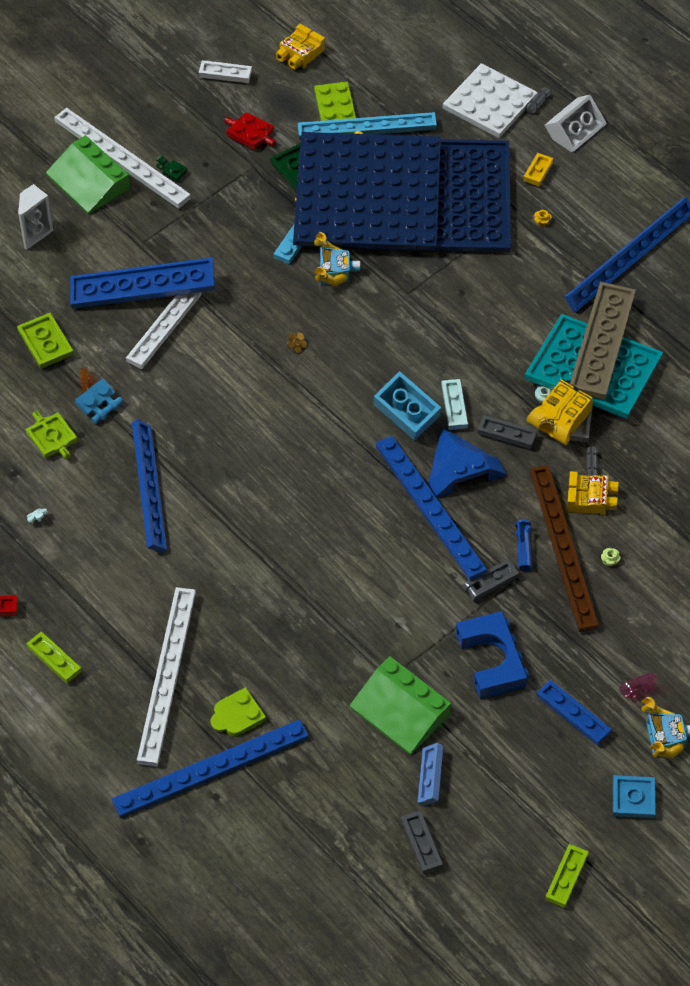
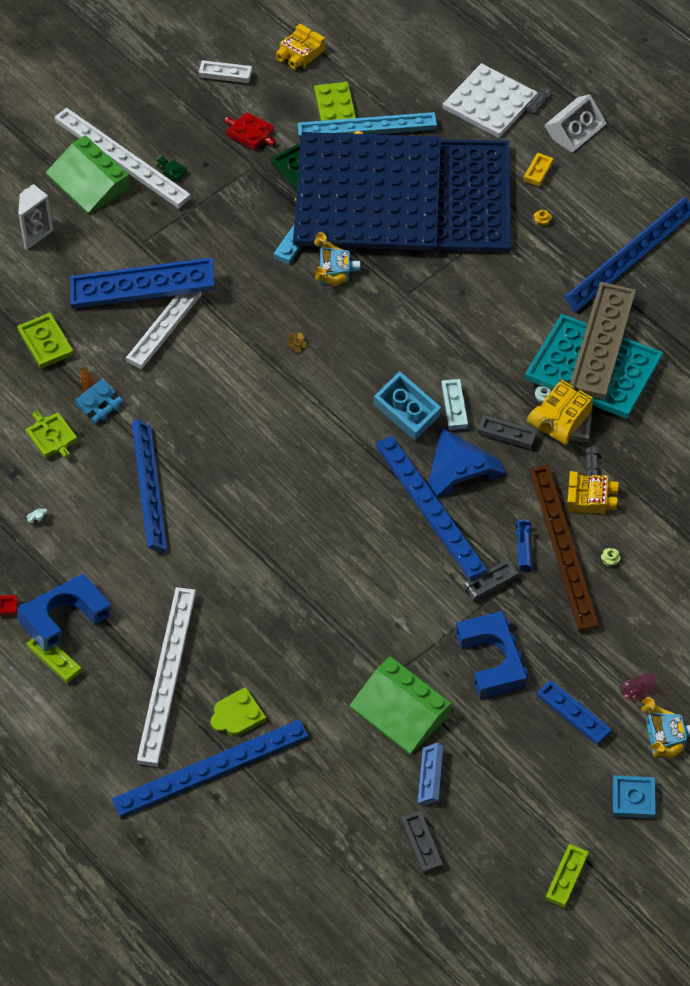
(78, 593): none -> blue arch

